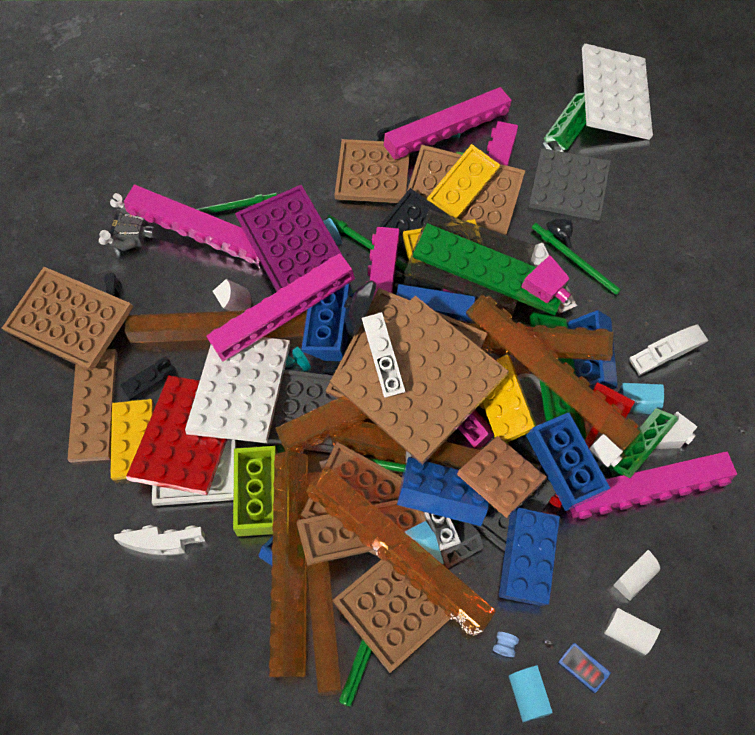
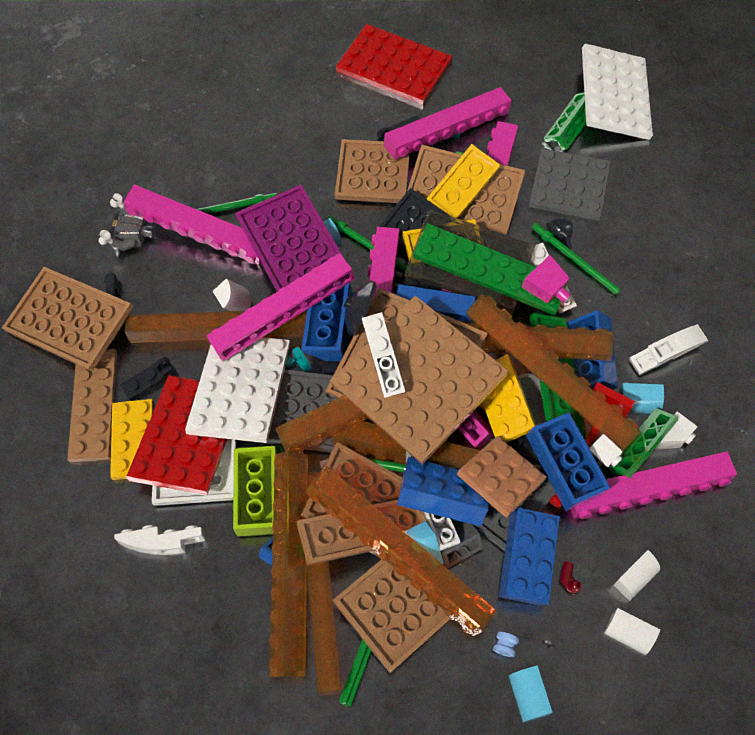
(394, 64): none -> red plate
(568, 580): none -> dark red arm
(584, 667): slope -> none

